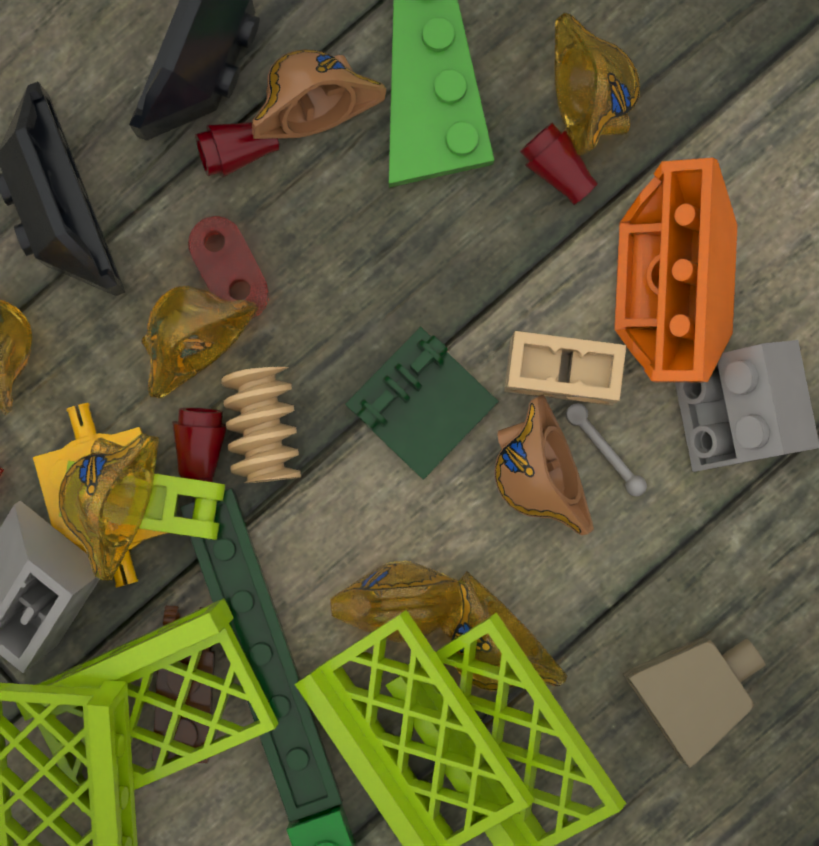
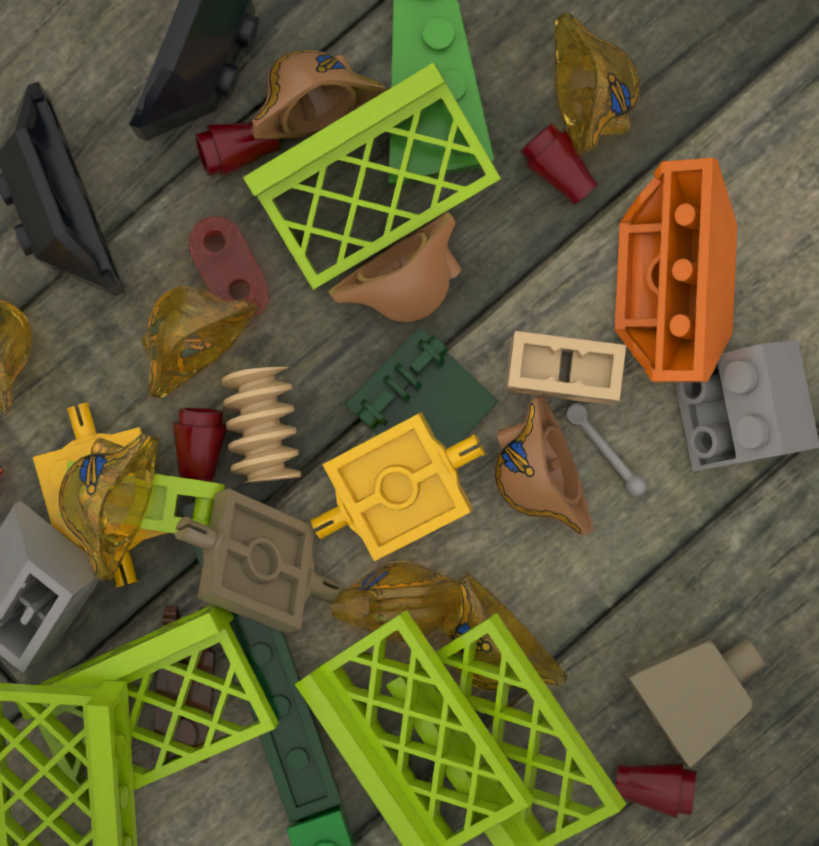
(257, 561): none -> dark tan plate
(346, 136): none -> lime fence
(397, 486): none -> yellow plate
(406, 277): none -> medium nougat hat
(658, 787): none -> dark red cone

